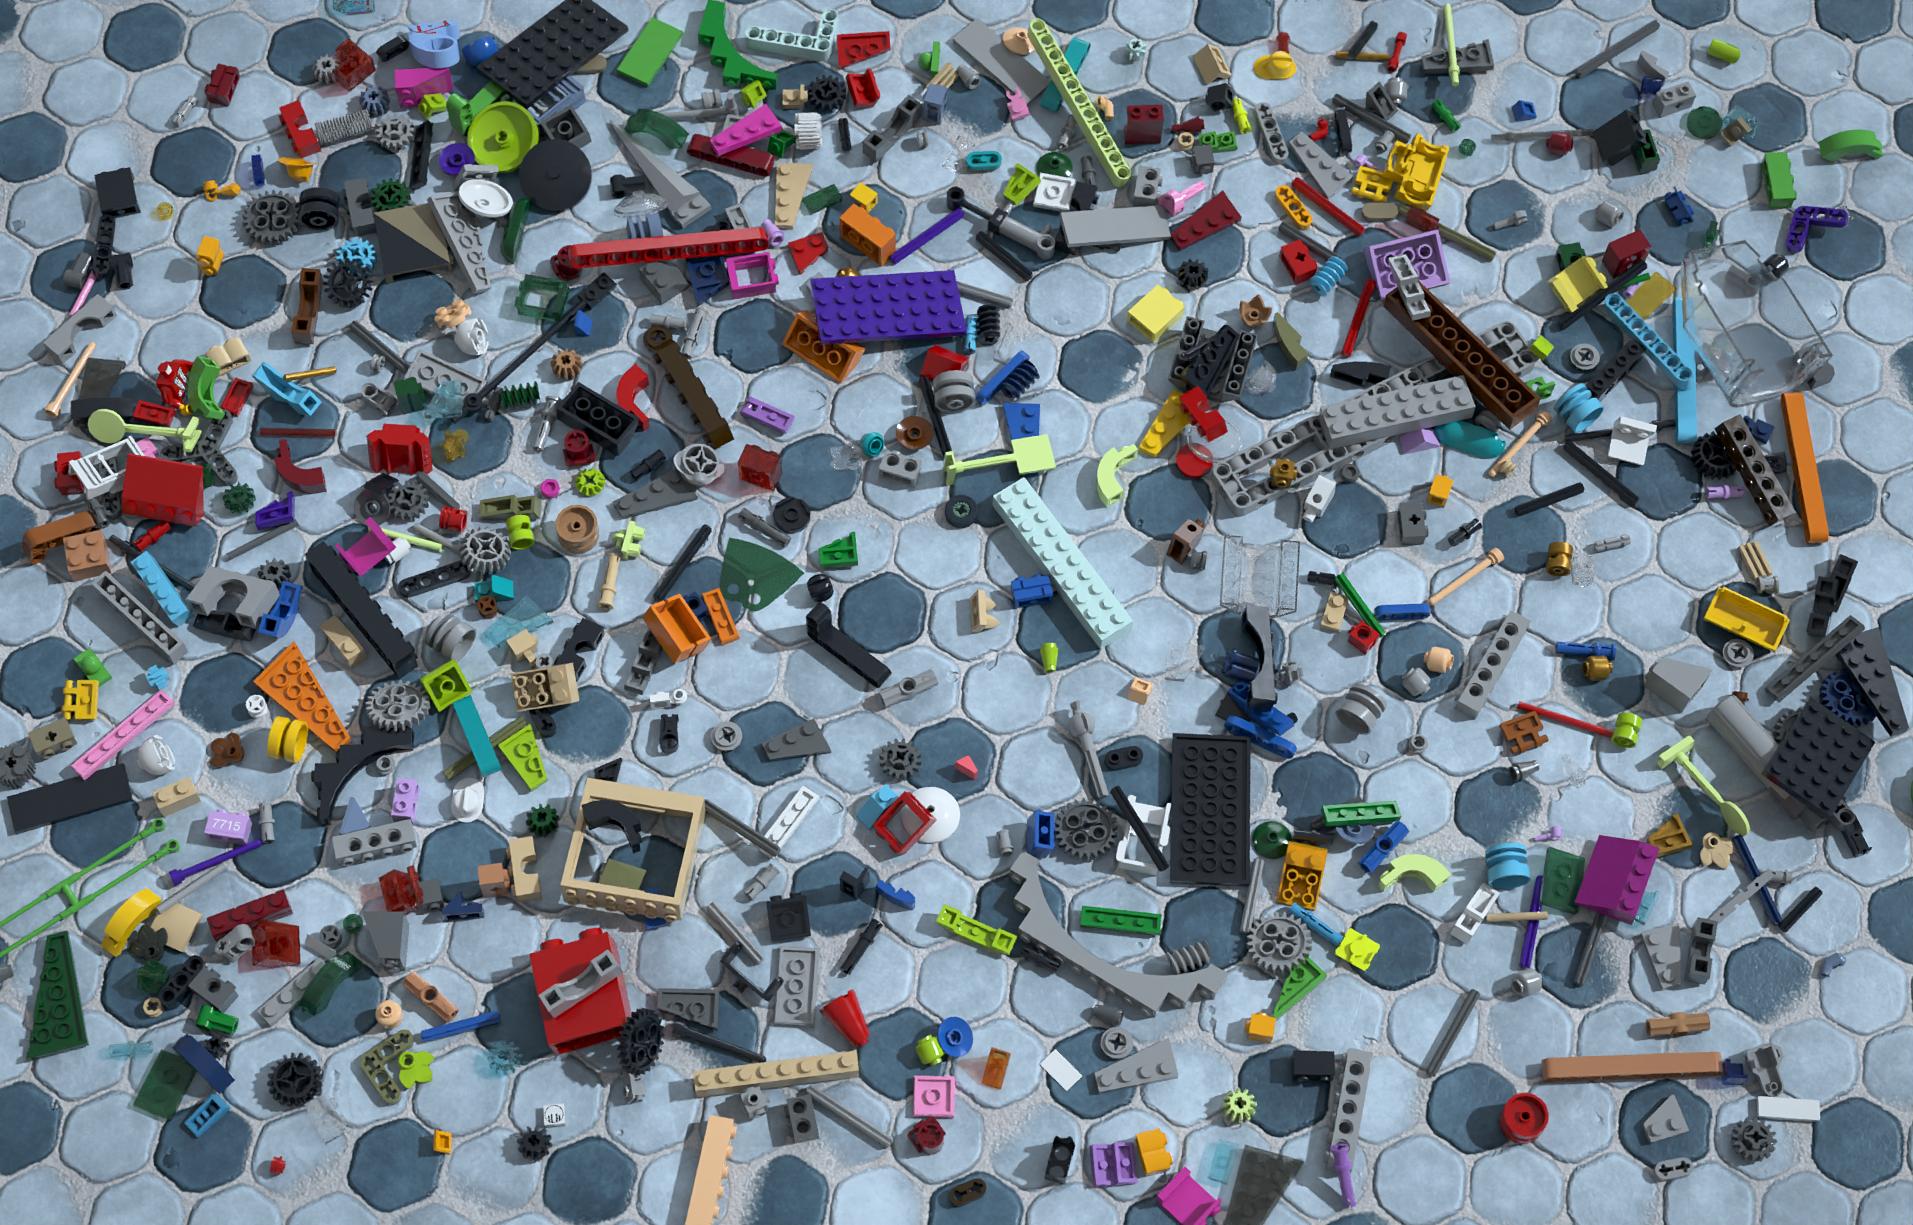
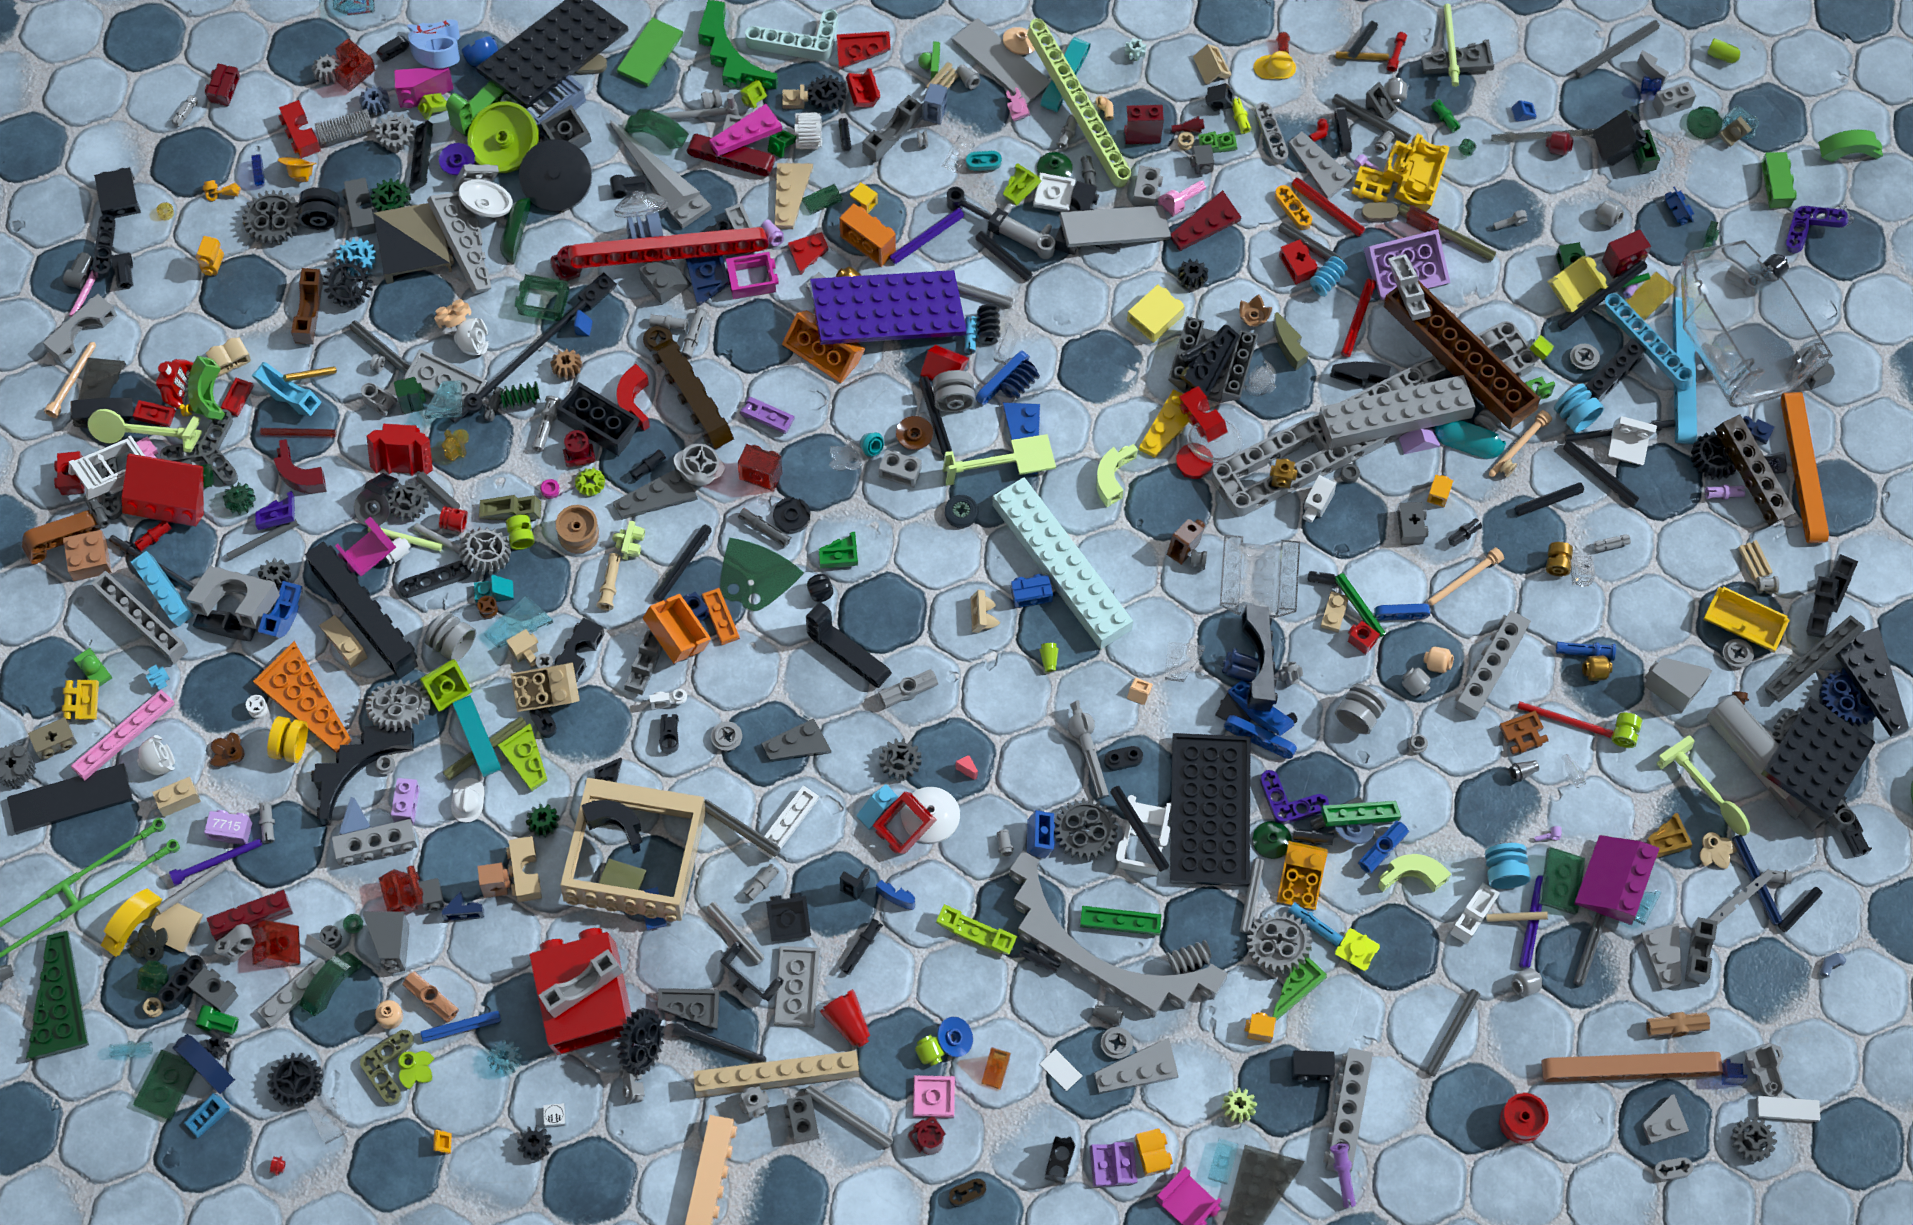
(1283, 804): none -> dark purple beam

